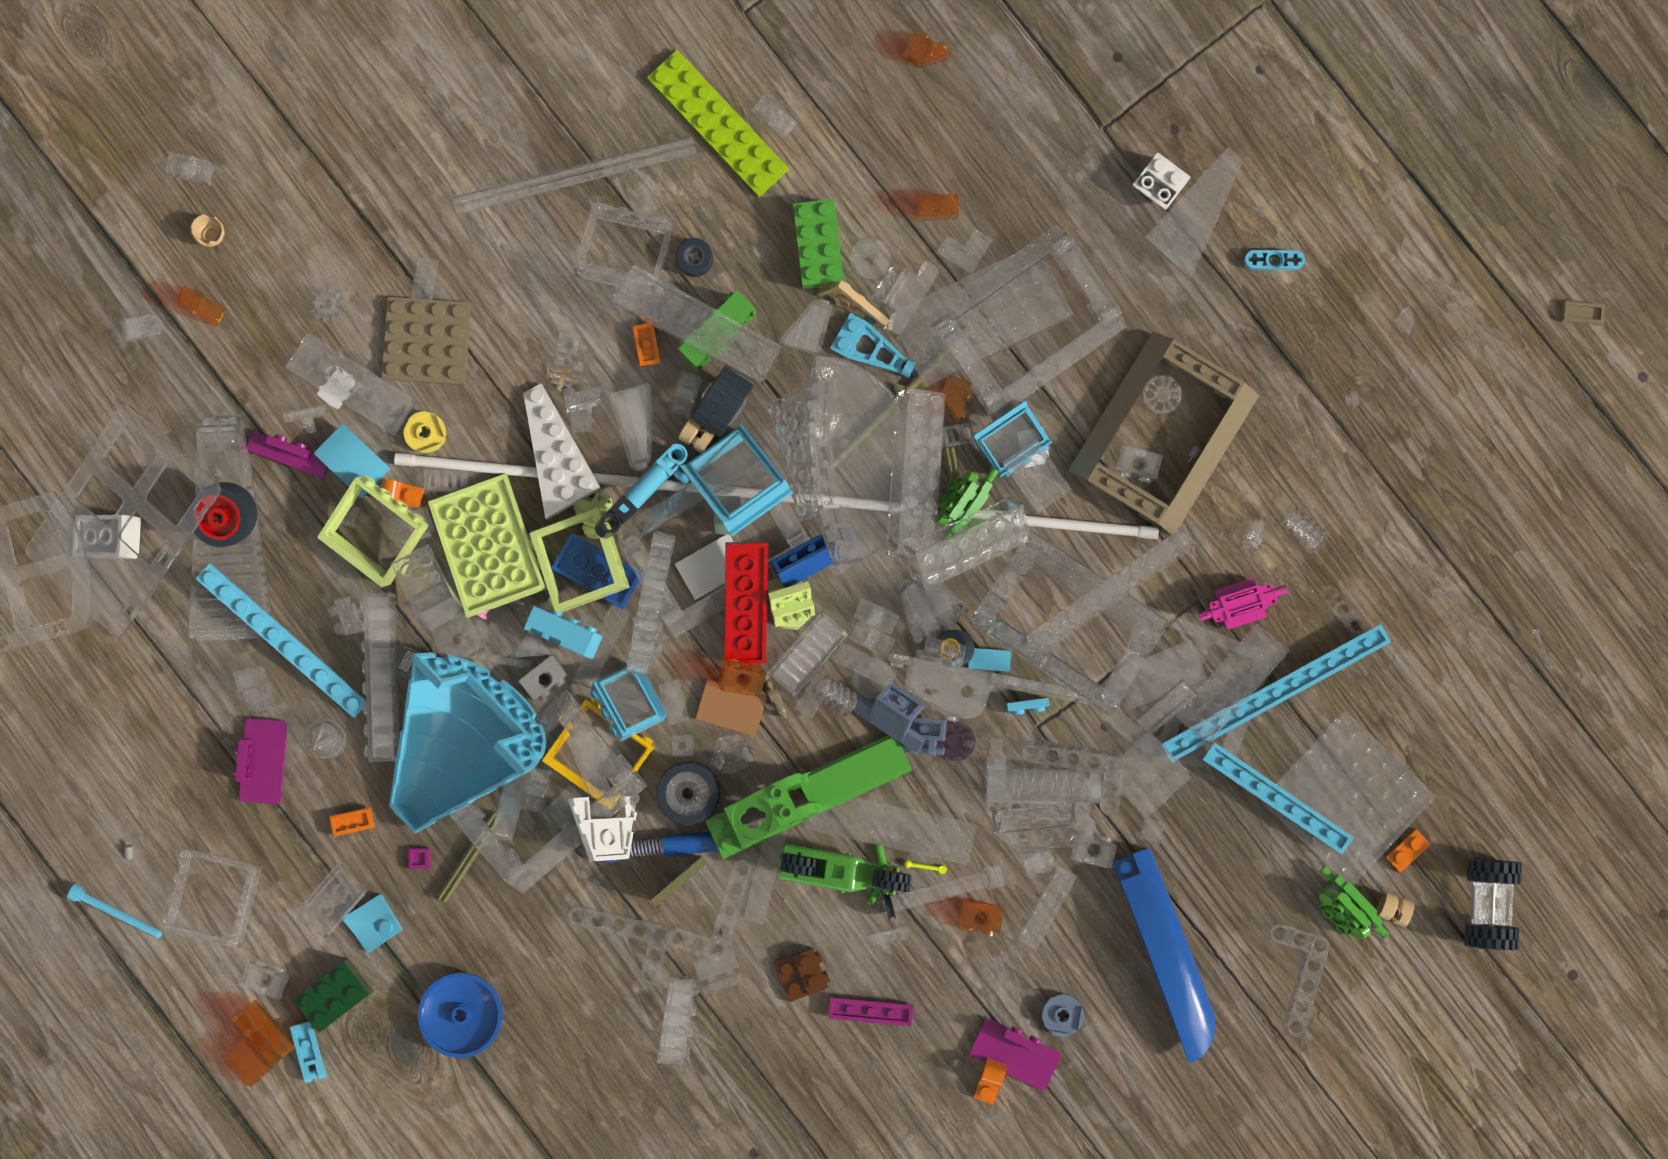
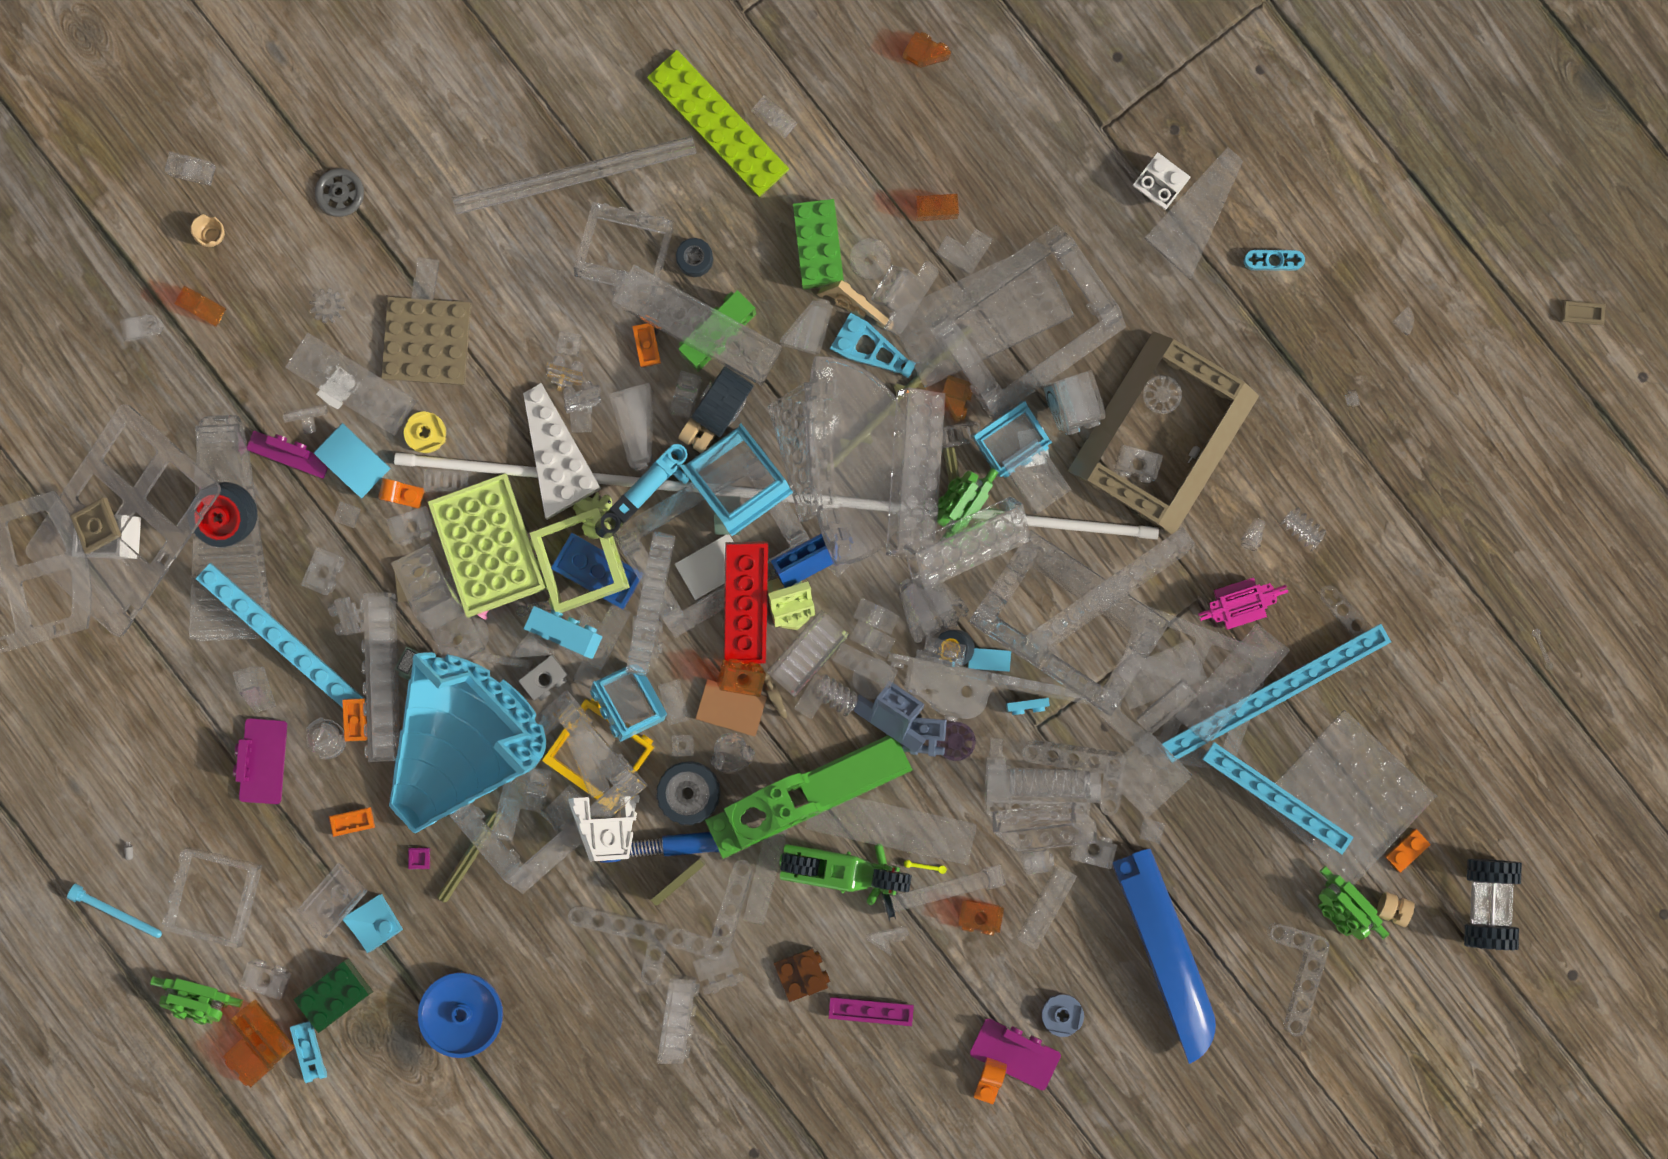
(95, 525): none -> dark tan tile
(179, 1000): none -> bright green piece
(313, 578): none -> clear brick
(347, 177): none -> dark grey plate
(350, 552): yellowish green window -> none
(354, 719): none -> orange plate
(1074, 402): none -> clear brick

